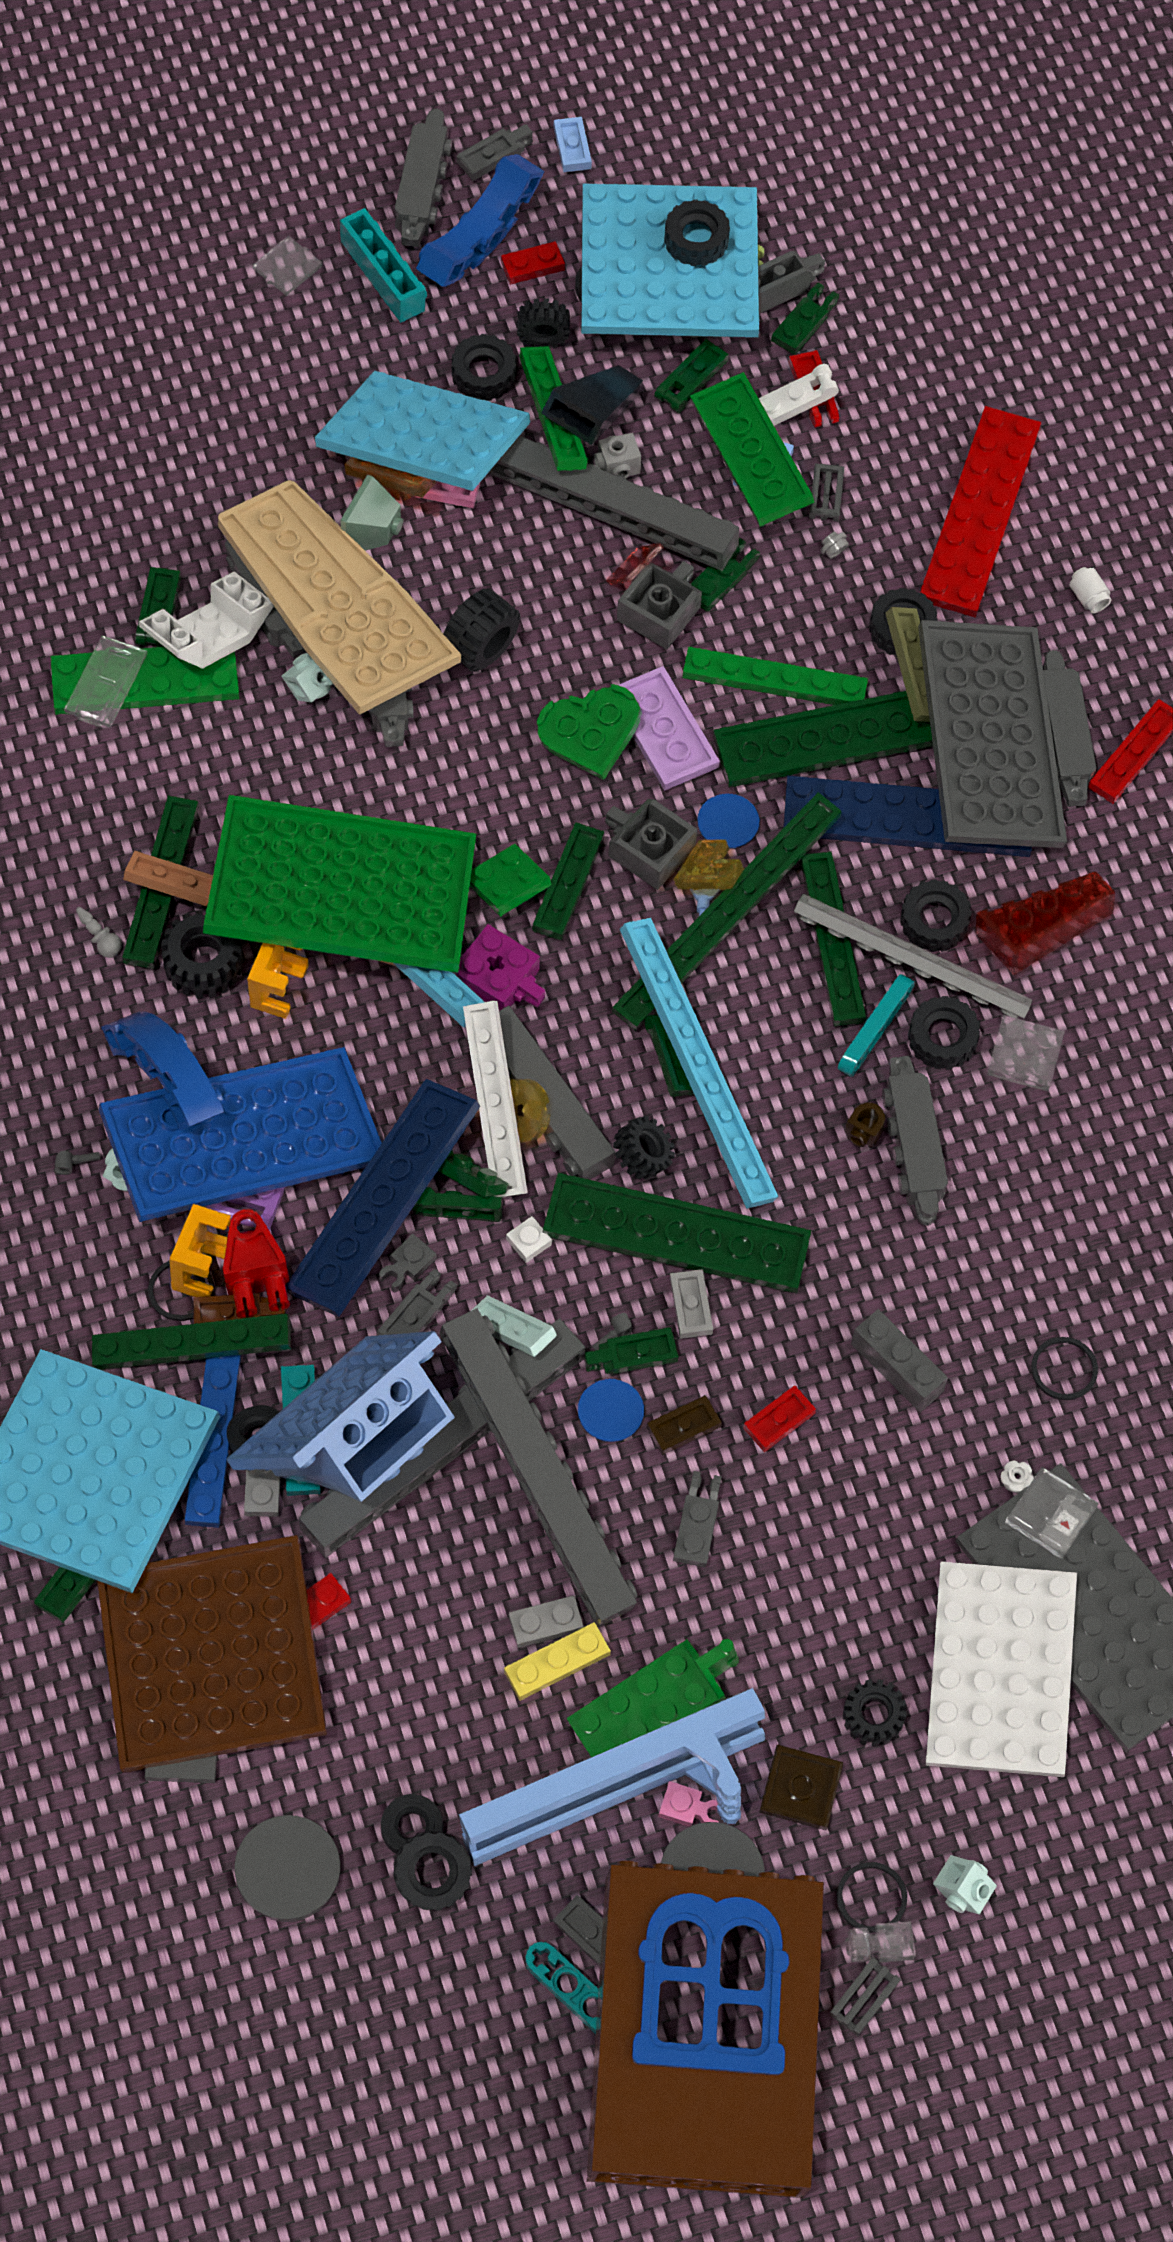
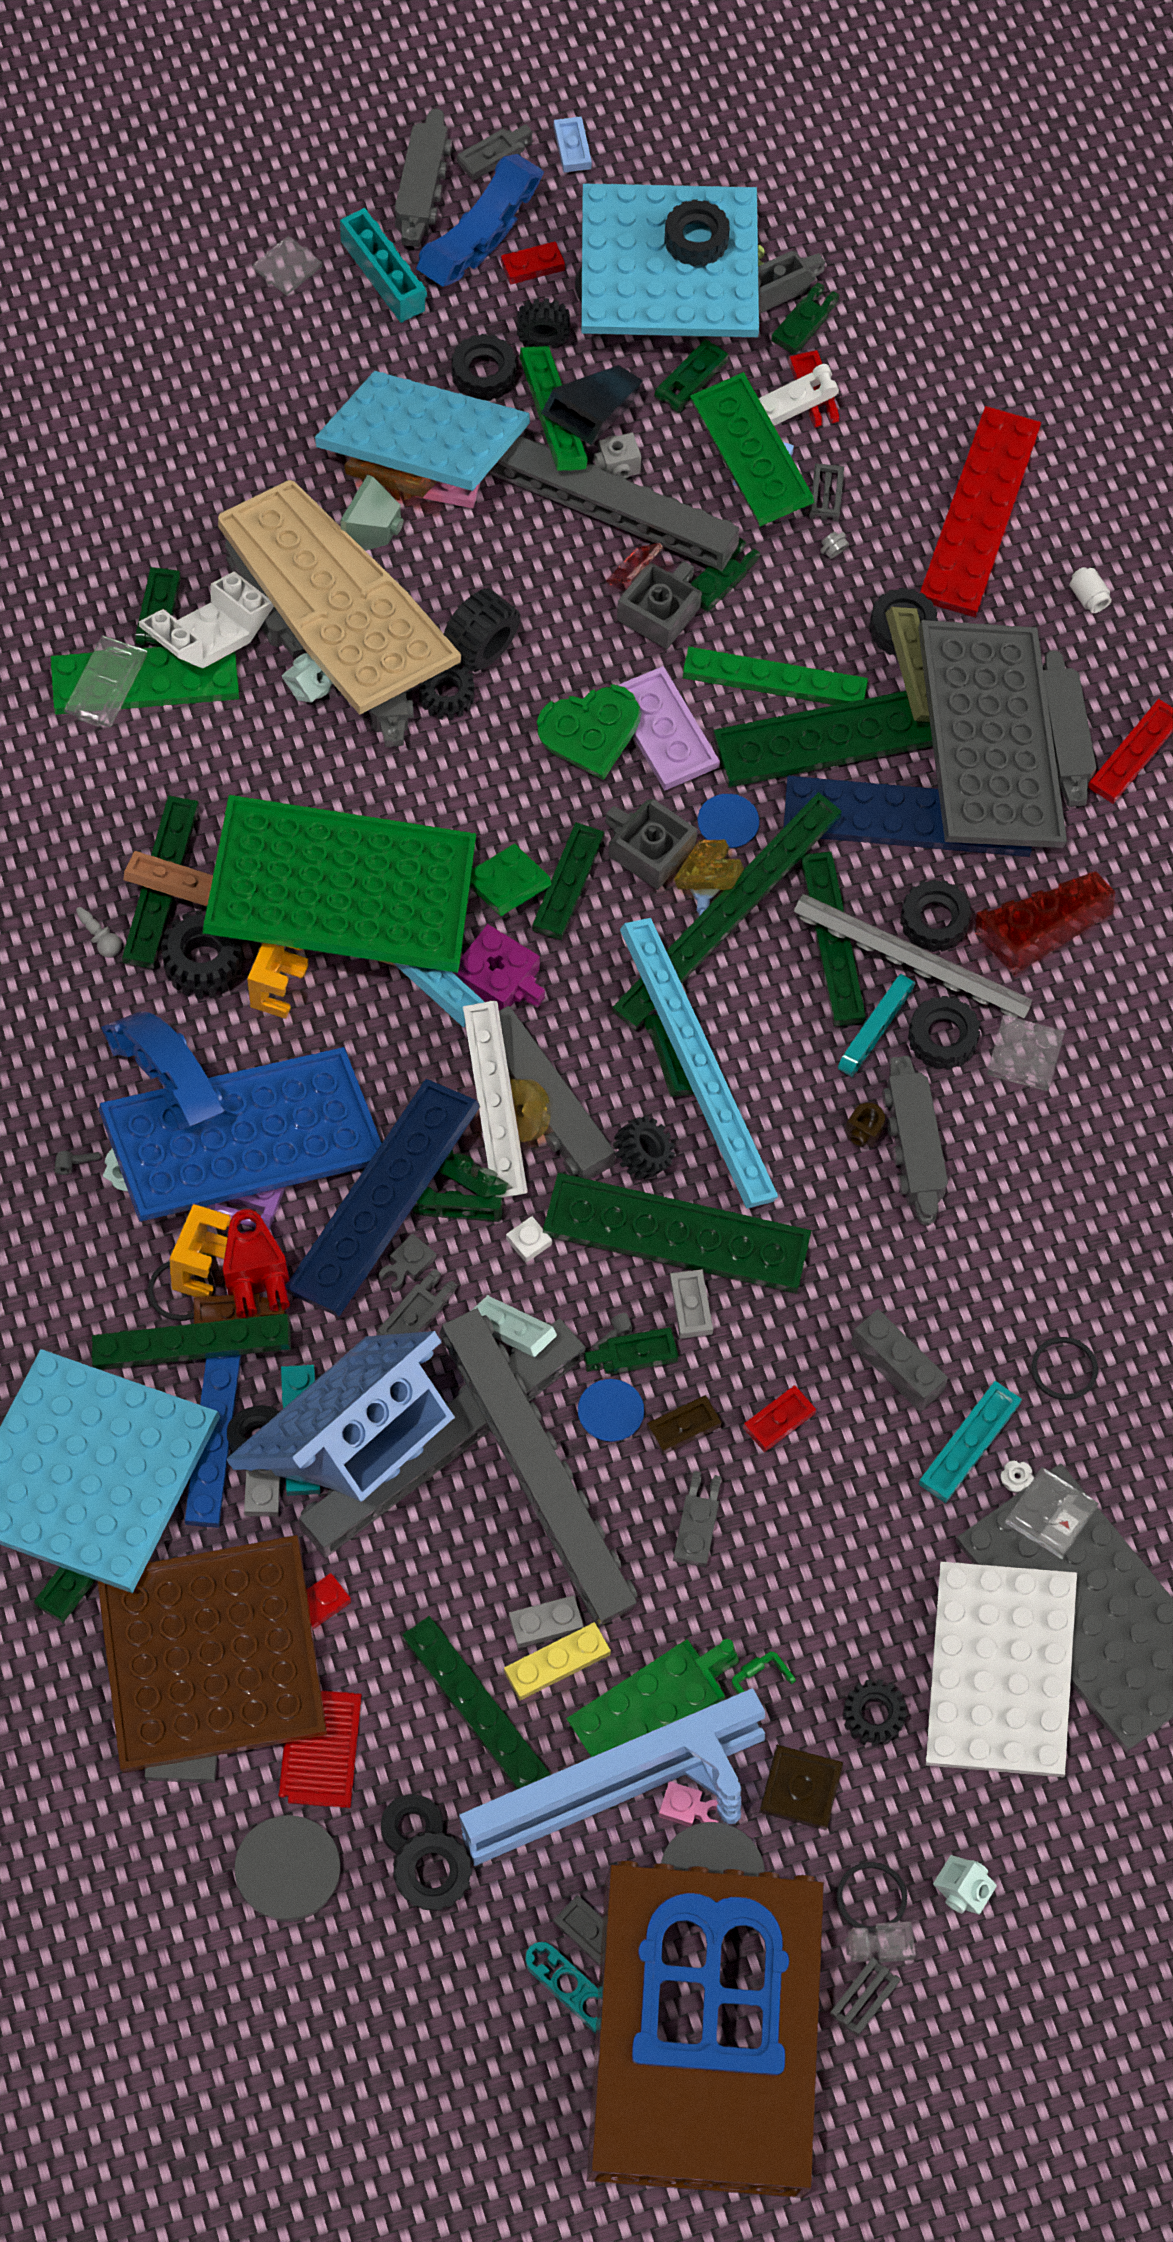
(322, 1767): none -> red window
(452, 704): none -> black tyre
(474, 1704): none -> dark green plate
(757, 1665): none -> green piece
(970, 1441): none -> teal plate

